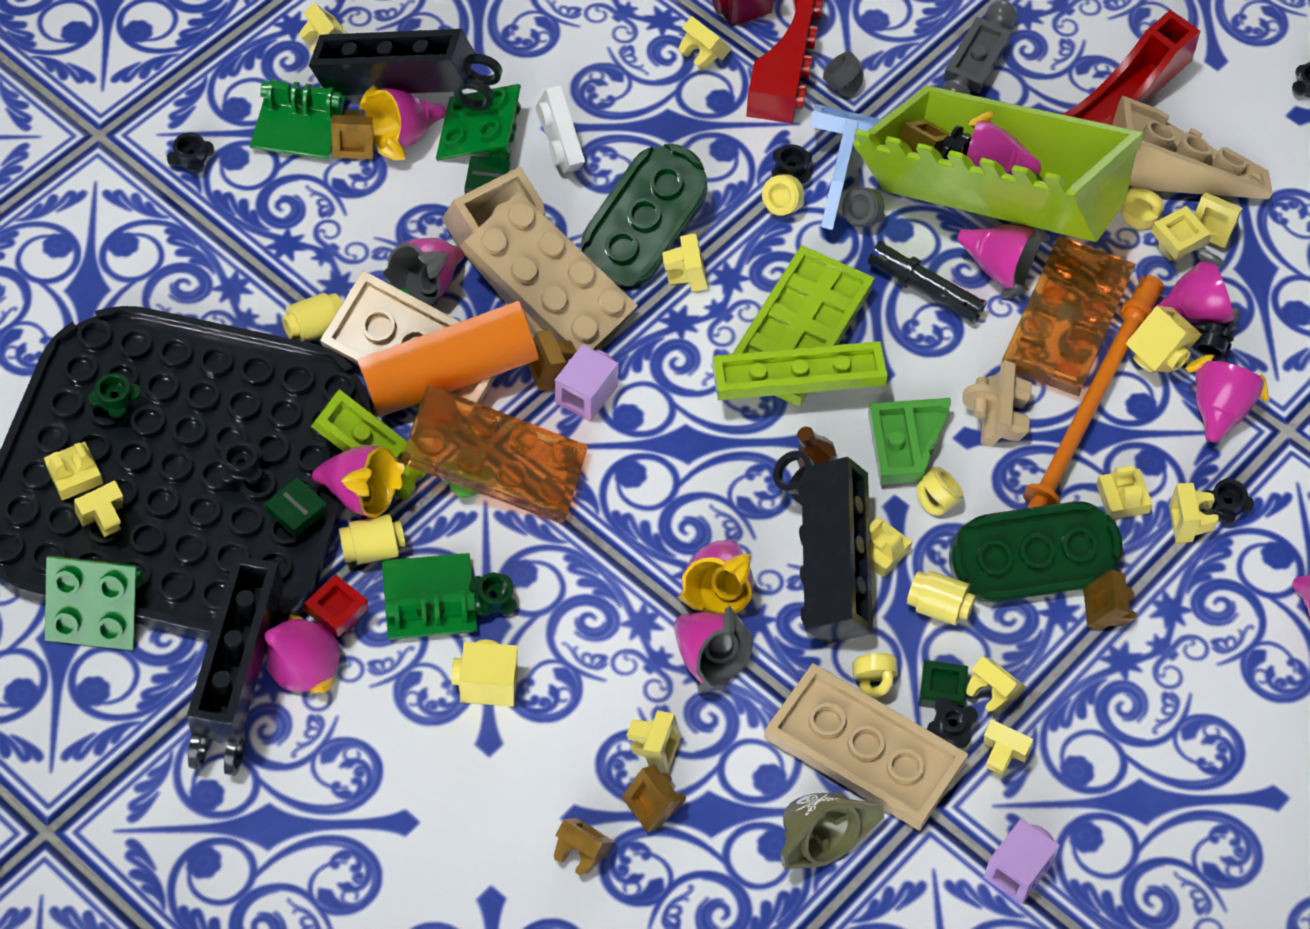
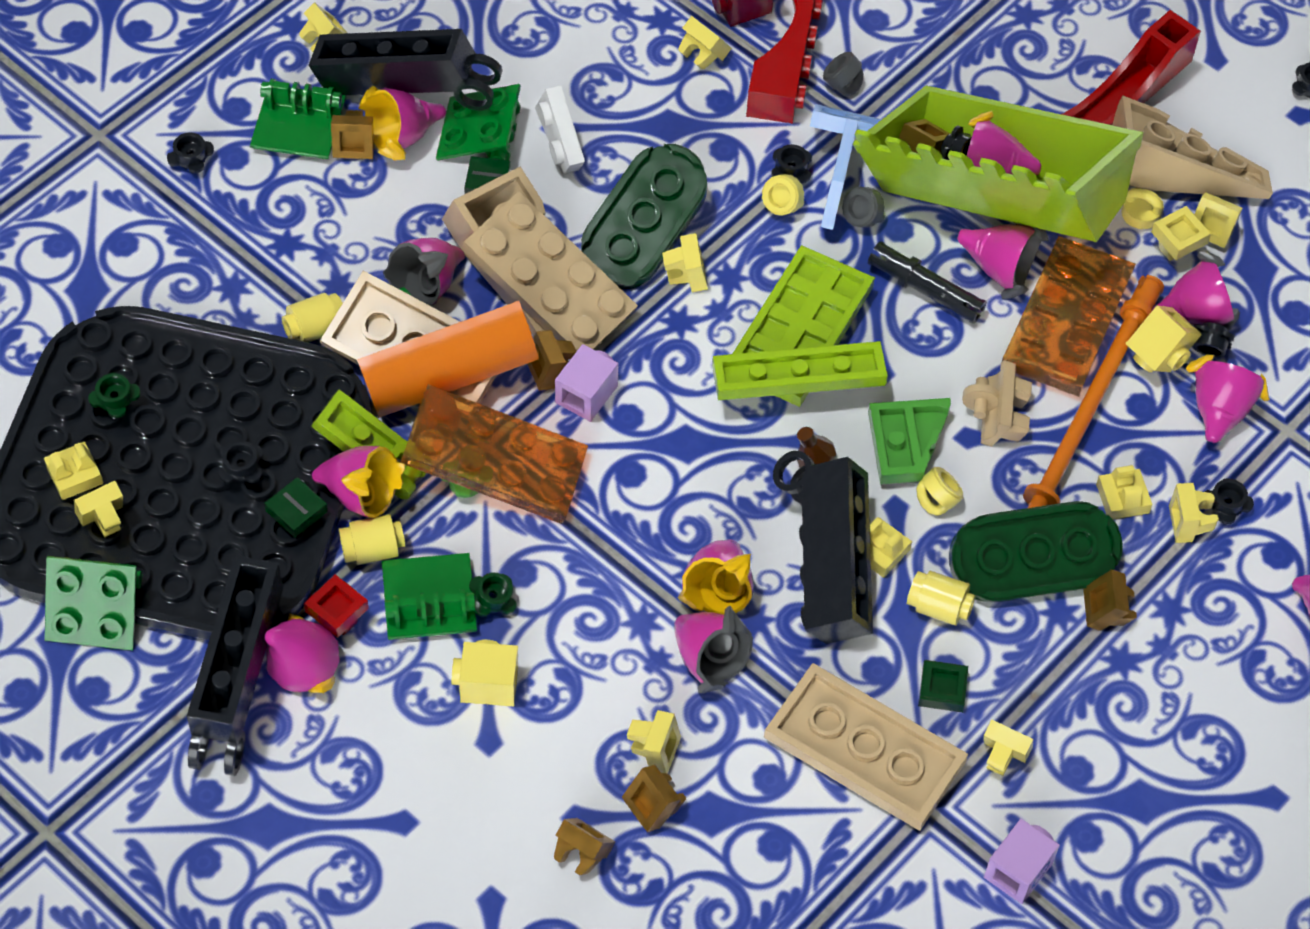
(825, 828): olive hat -> none
(875, 668): light yellow tile -> none
(964, 717): black plate -> none
(980, 49): dark grey plate -> none
(989, 673): light yellow tile -> none

